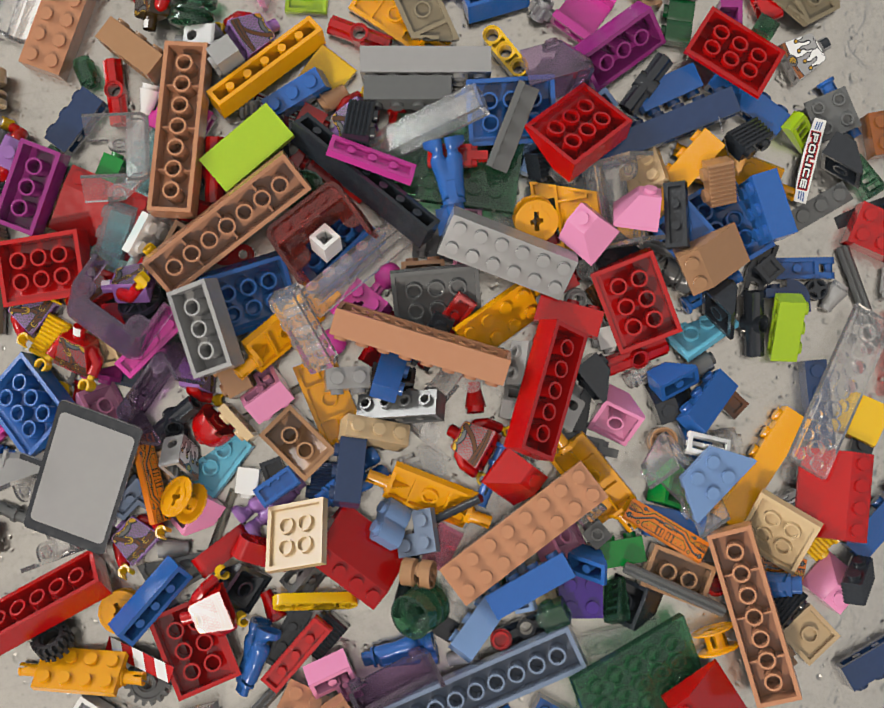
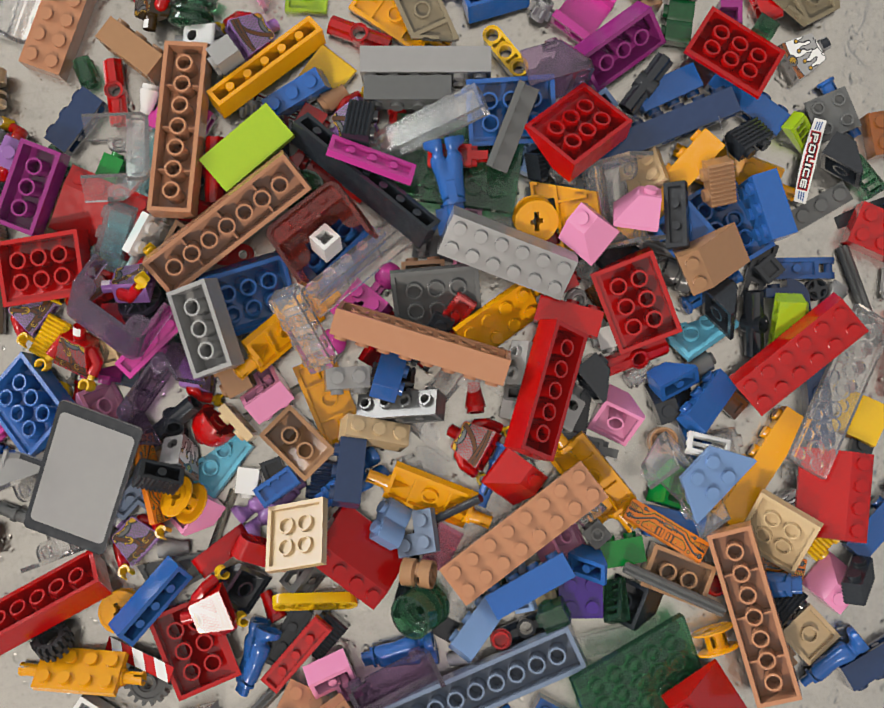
(158, 476): none -> black brick
(798, 353): none -> red brick
(835, 657): none -> blue piece

